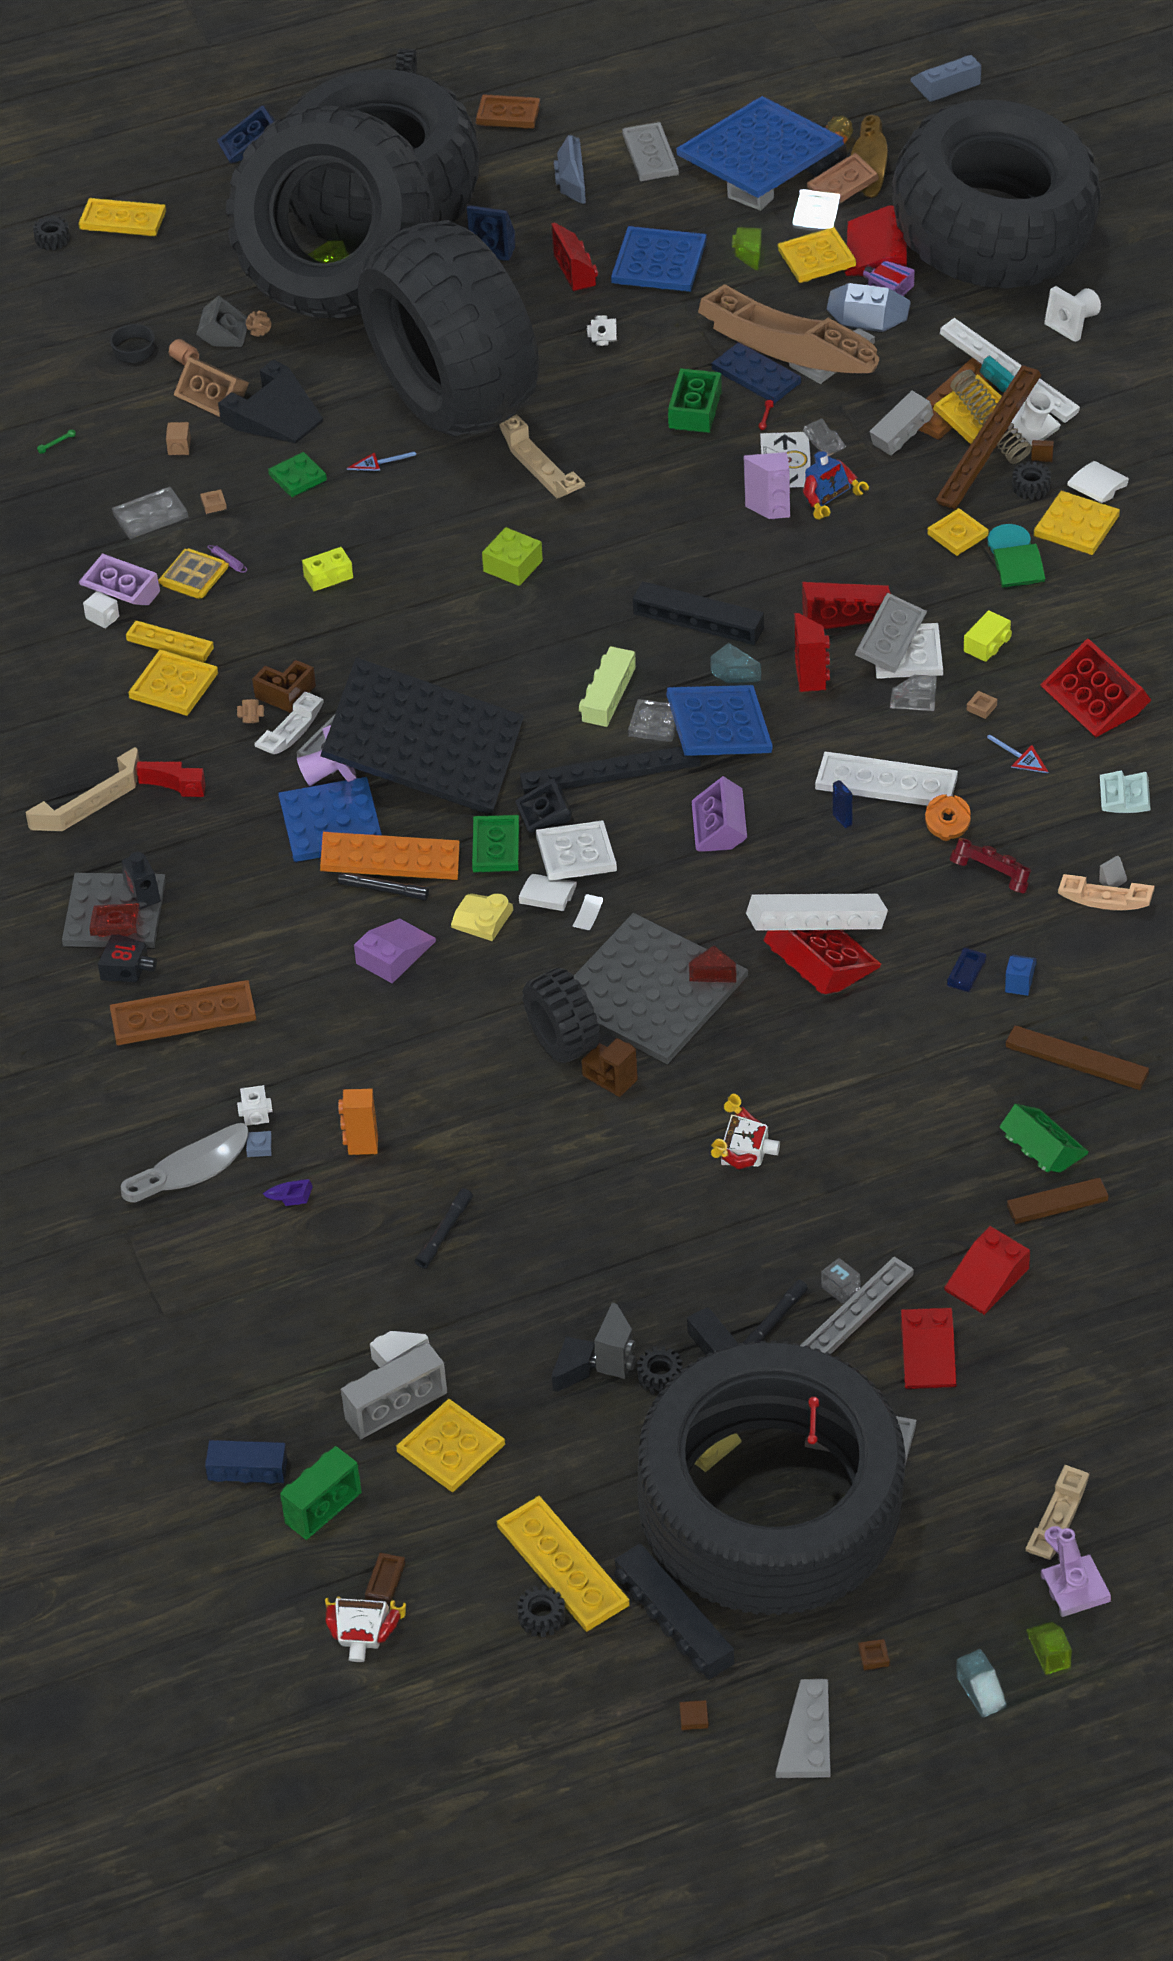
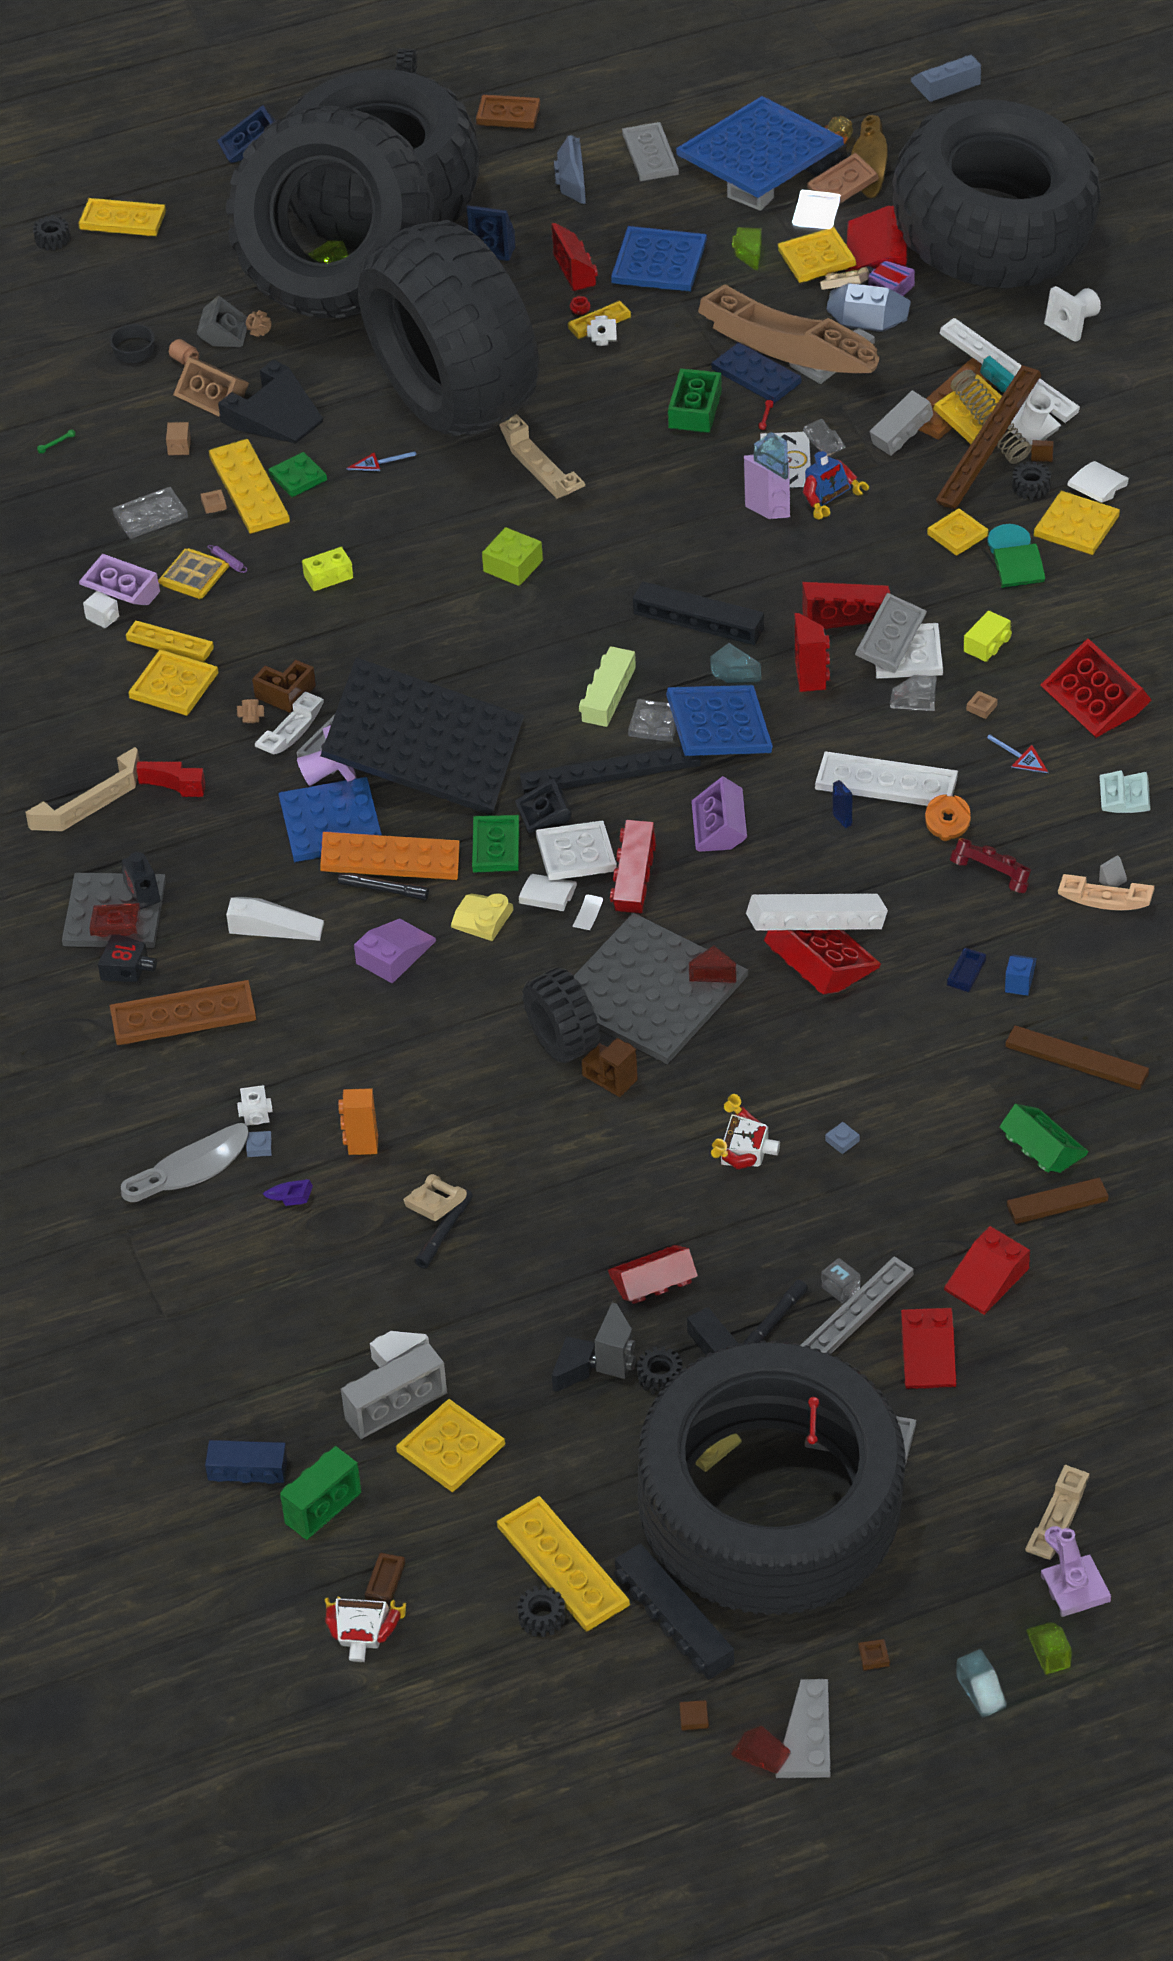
(249, 486): none -> yellow plate
(269, 919): none -> white wedge
(430, 1204): none -> tan plate
(580, 305): none -> red plate
(614, 311): none -> yellow tile
(634, 866): none -> wedge
(653, 1273): none -> slope
(762, 1750): none -> clear red slope
(772, 454): none -> clear light blue slope
(837, 280): none -> tan plate
(842, 1137): none -> sand blue plate

